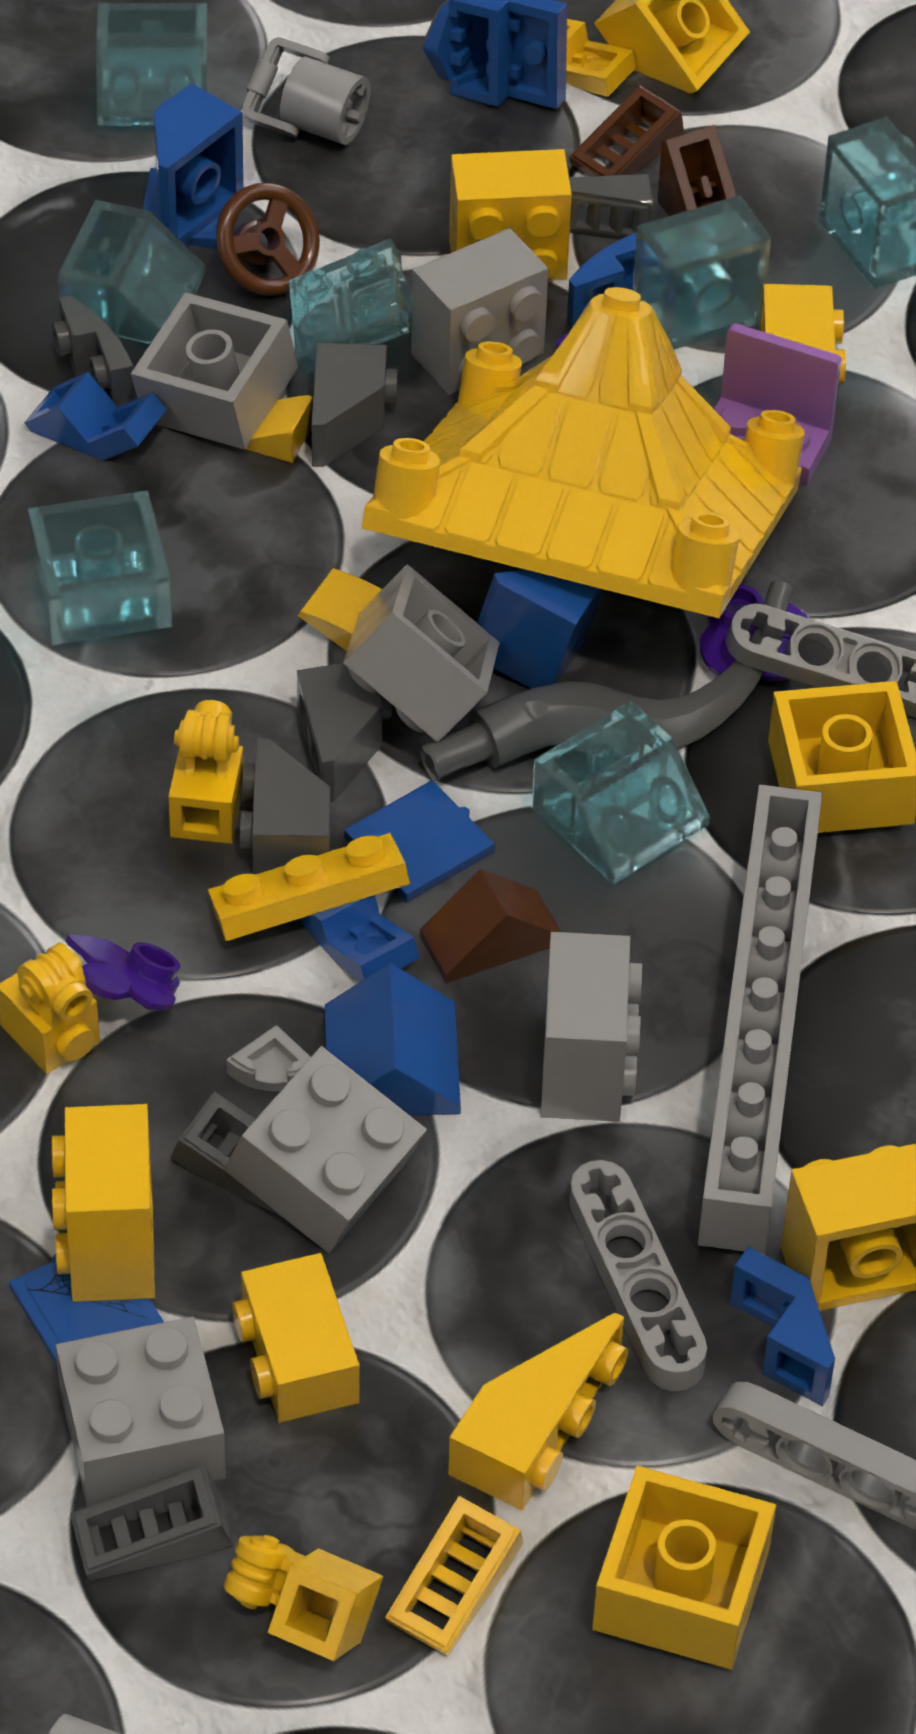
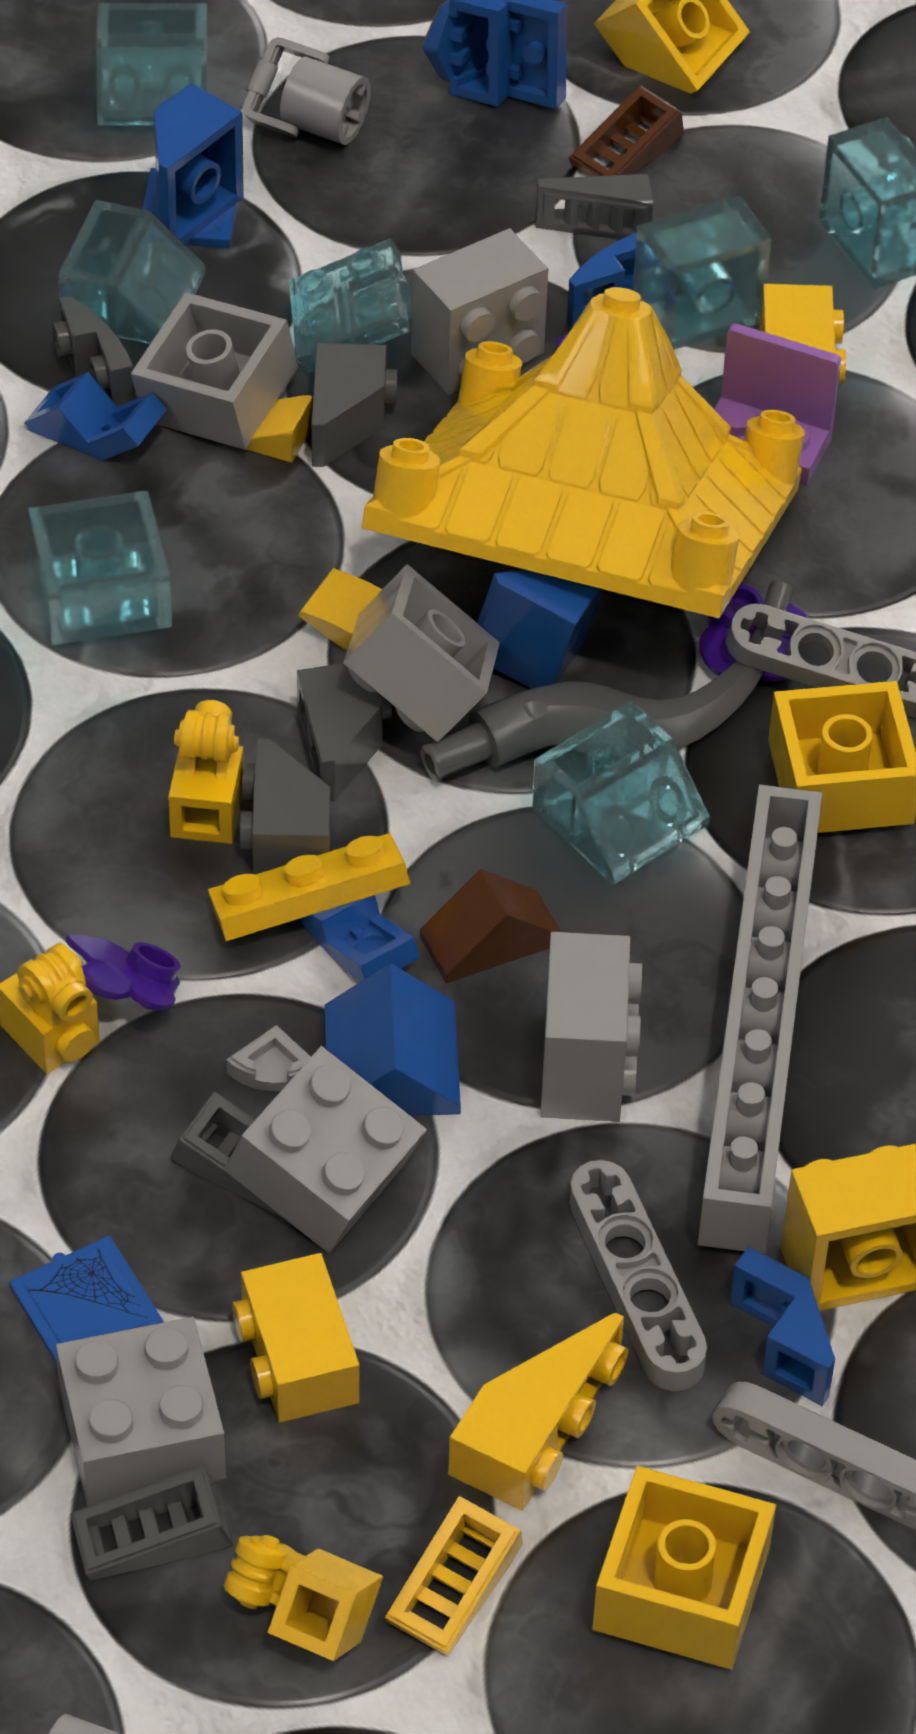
(104, 1203): yellow brick -> none
(246, 244): reddish brown piece -> none
(430, 834): blue piece -> none
(515, 192): yellow brick -> none
(595, 65): yellow slope -> none
(693, 172): reddish brown slope -> none

